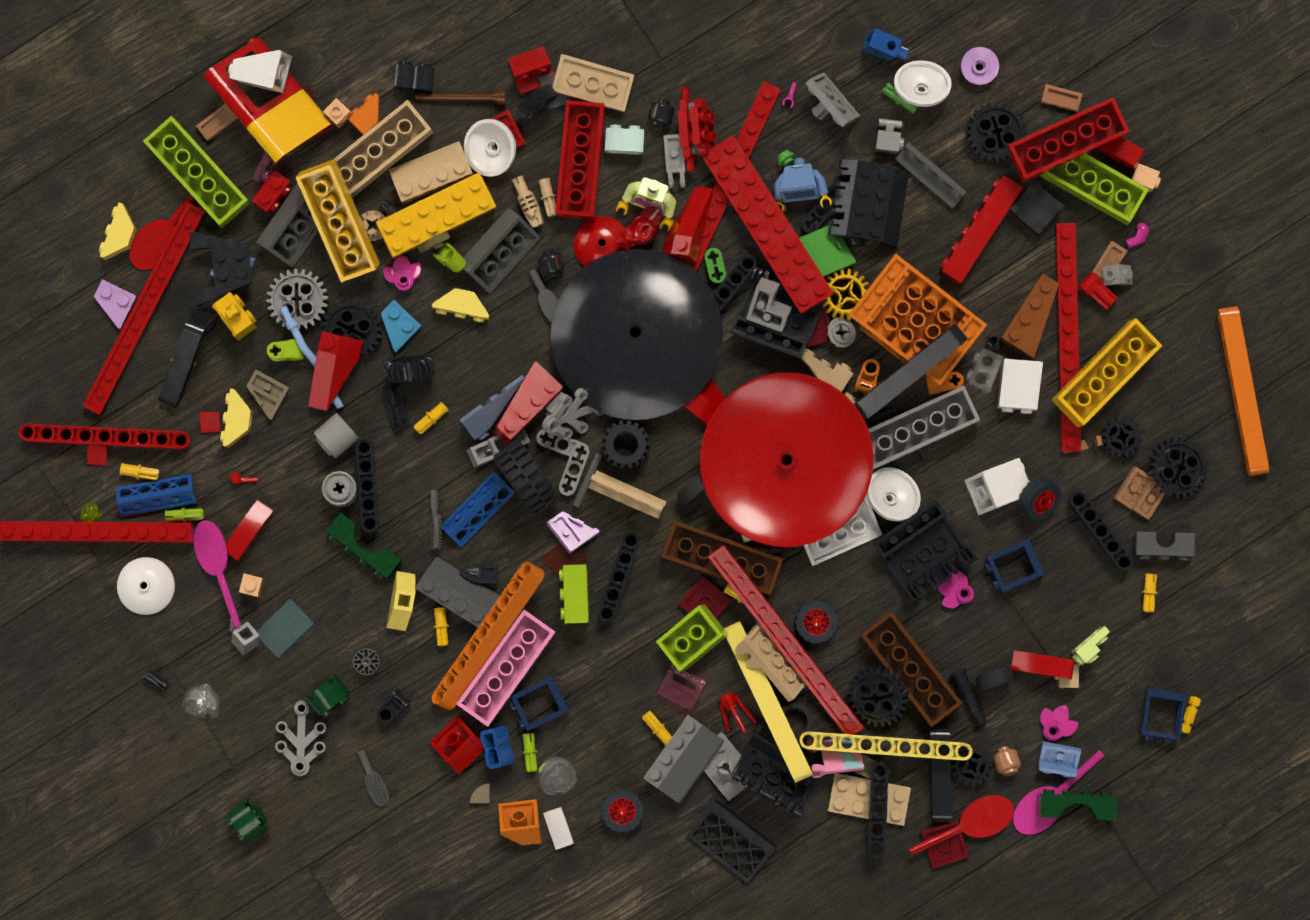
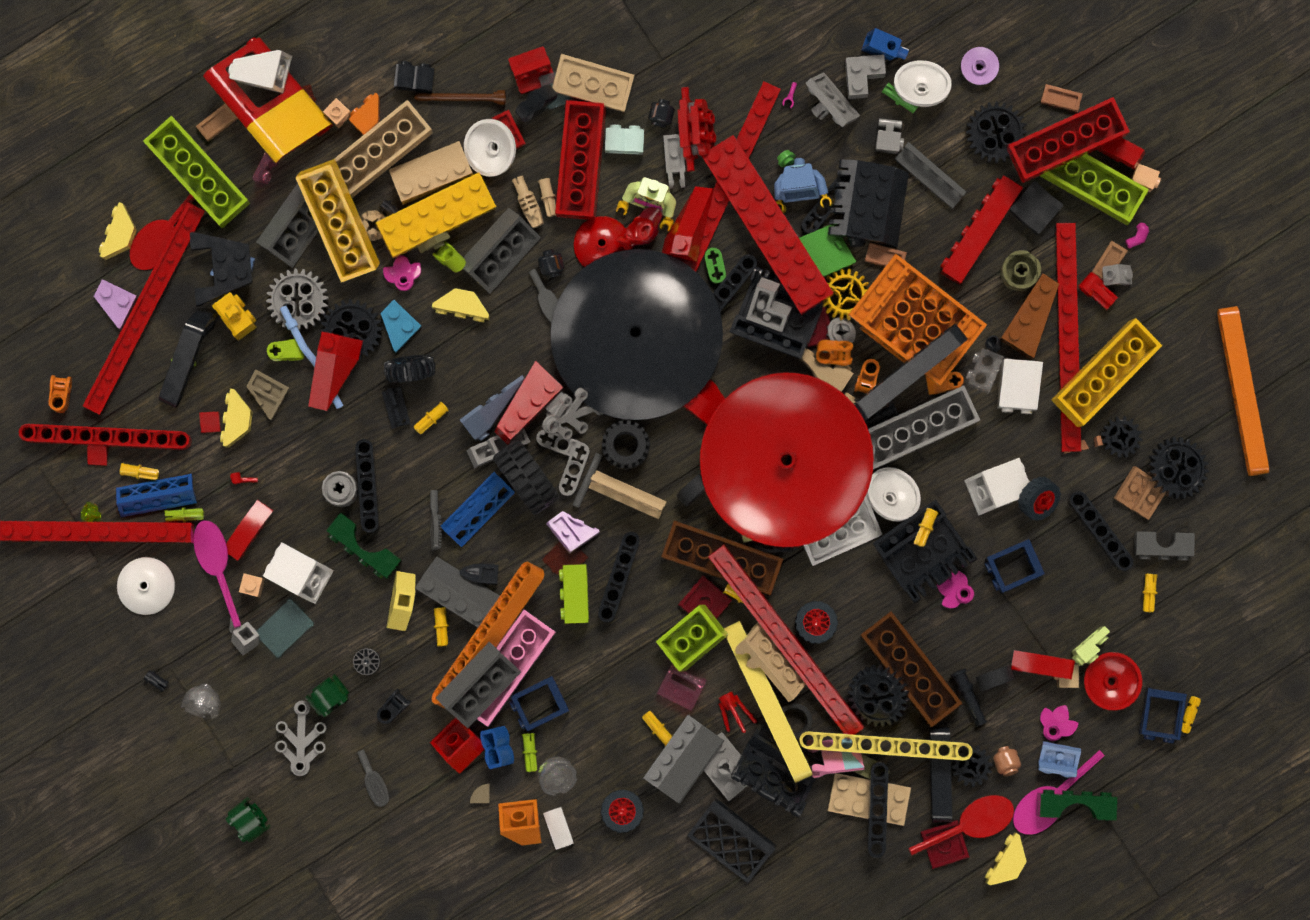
(60, 392): none -> orange piece
(272, 192): red brick -> none
(298, 573): none -> white slope
(335, 436): light grey piece -> none
(478, 685): none -> dark grey slope
(835, 352): none -> orange piece
(859, 70): none -> light grey brick
(881, 255): none -> nougat tile
(925, 527): none -> yellow axle
(1009, 862): none -> light yellow slope
(1027, 262): none -> olive brick
(1126, 676): none -> red dish

